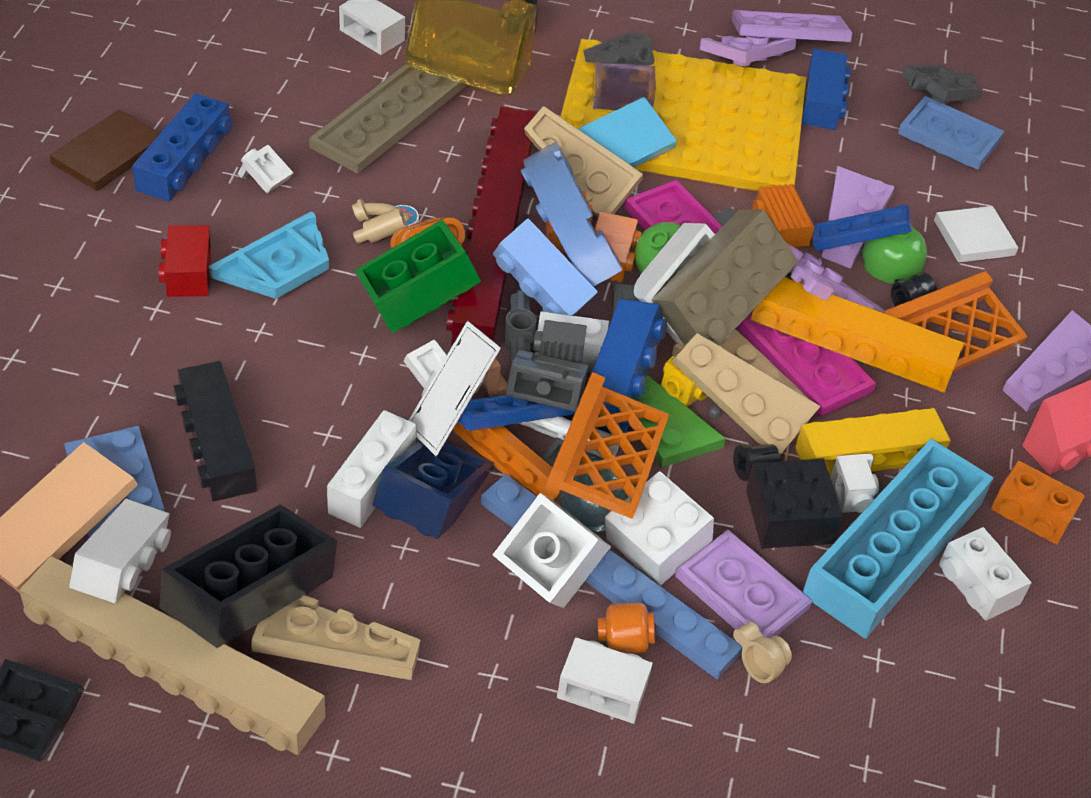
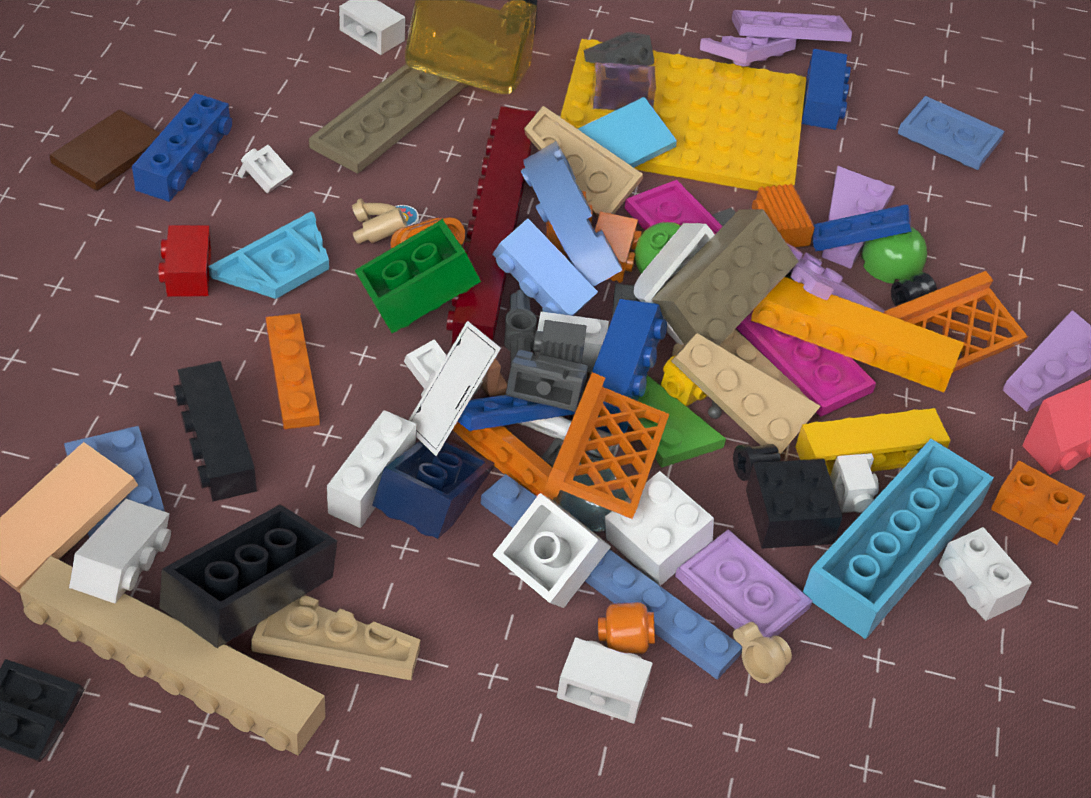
(292, 371): none -> orange plate
(942, 83): dark grey plate -> none
(975, 234): white tile -> none

